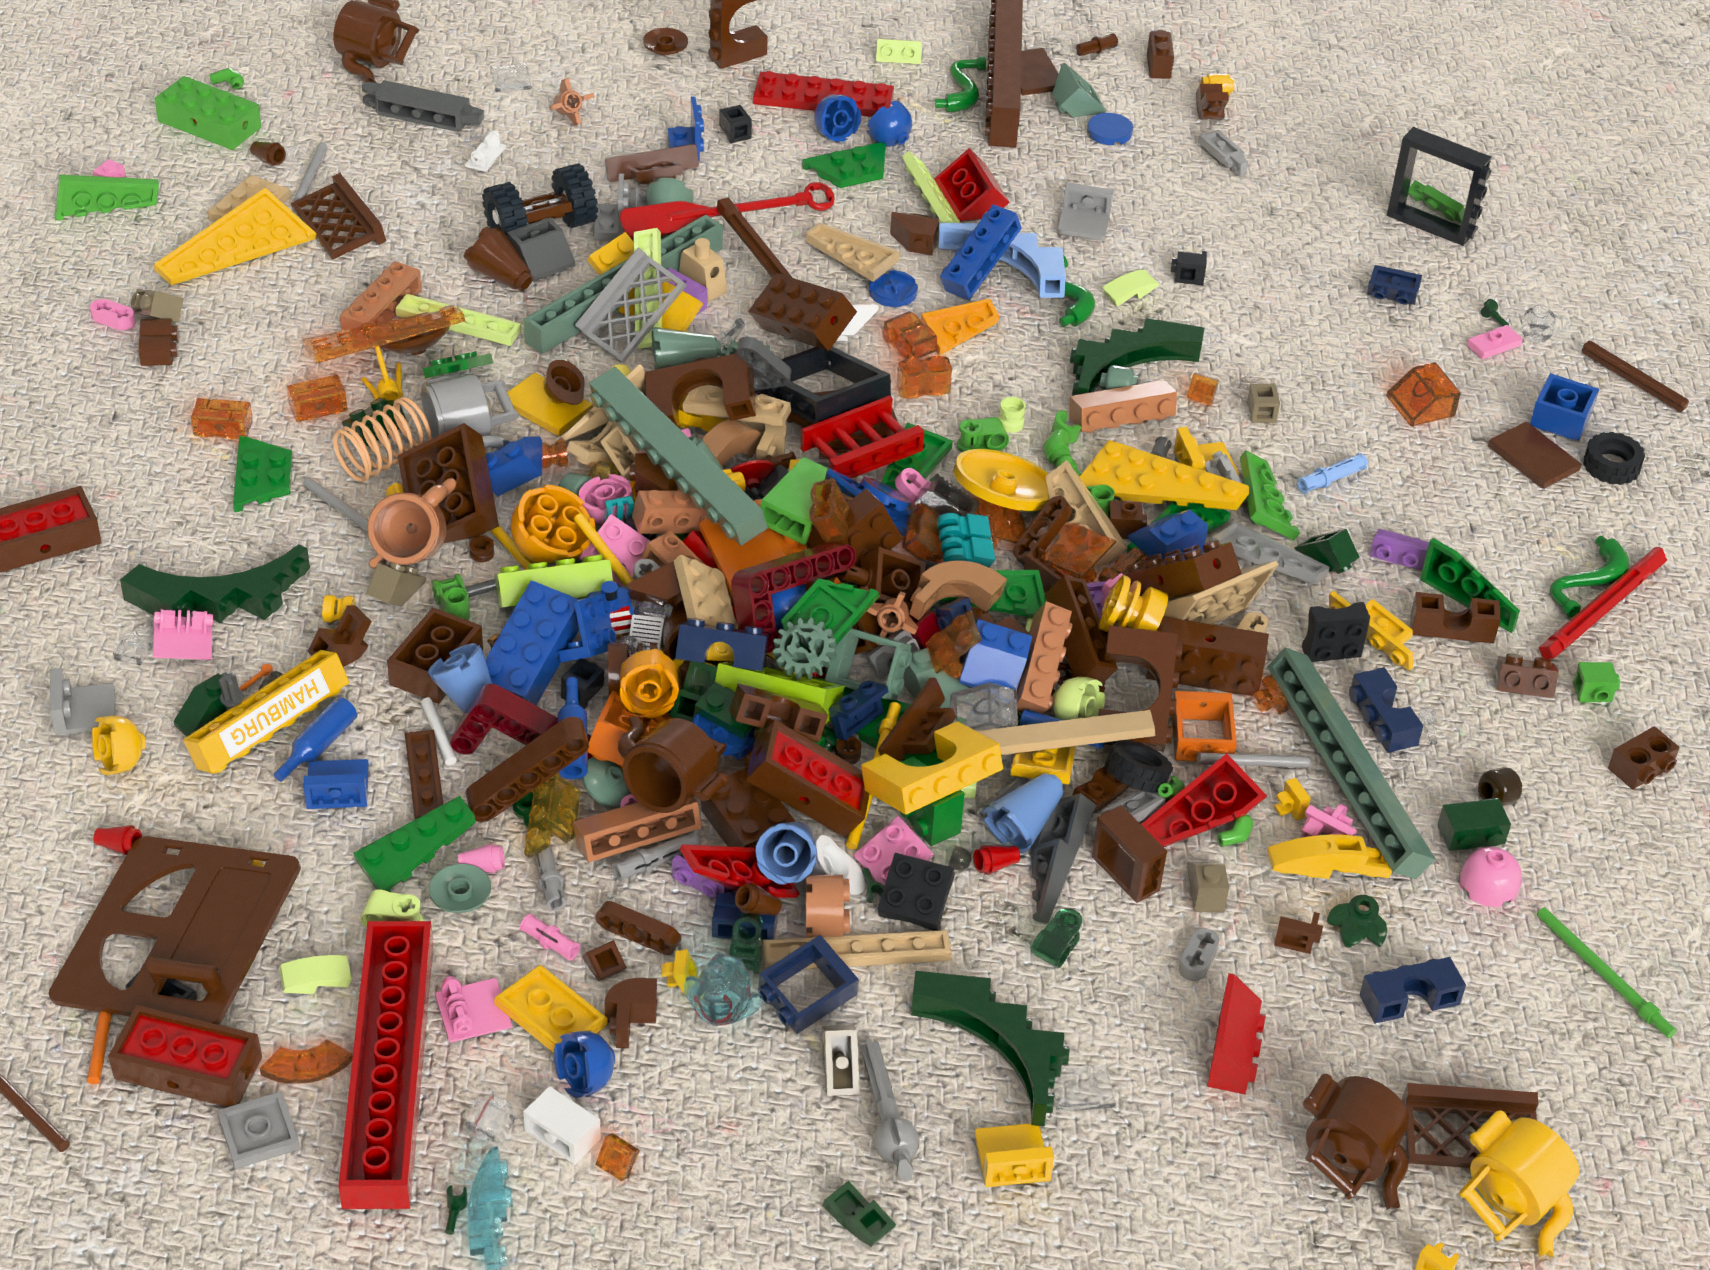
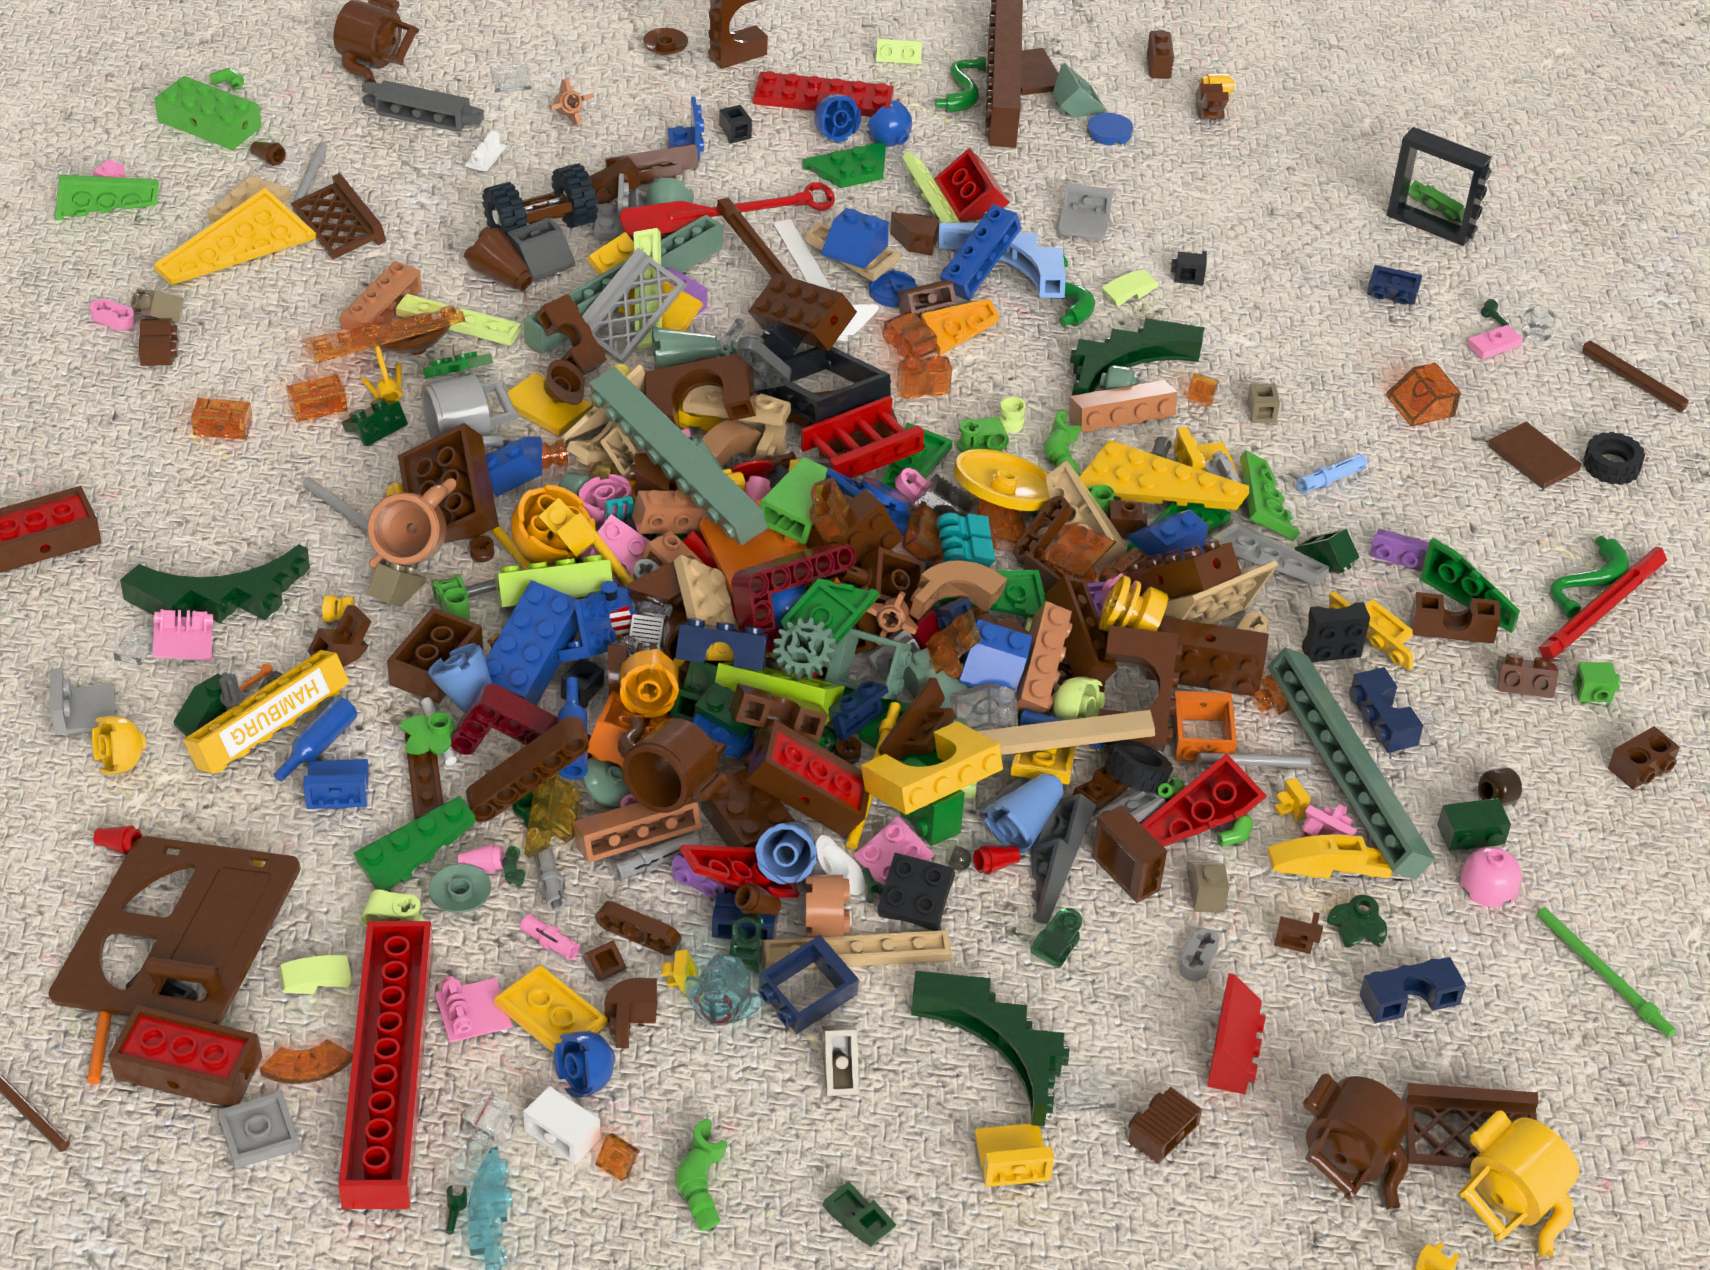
(261, 472): green wing -> none
(382, 436): light nougat piece -> none
(428, 733): none -> bright green plate
(510, 862): none -> clear green arm
(564, 317): none -> reddish brown arch
(567, 527): none -> yellow slope
(607, 180): none -> reddish brown brick
(692, 1175): none -> bright green piece
(704, 267): tan torso -> none
(757, 487): none -> bright pink cone
(781, 340): none -> black brick
(801, 253): none -> white sticker
(856, 238): none -> blue slope
(895, 1137): light grey piece -> none
(927, 297): none -> reddish brown brick
(1097, 45): reddish brown axle -> none
(1163, 1124): none -> reddish brown brick
(1224, 151): light grey hinge -> none
(1564, 407): blue brick -> none

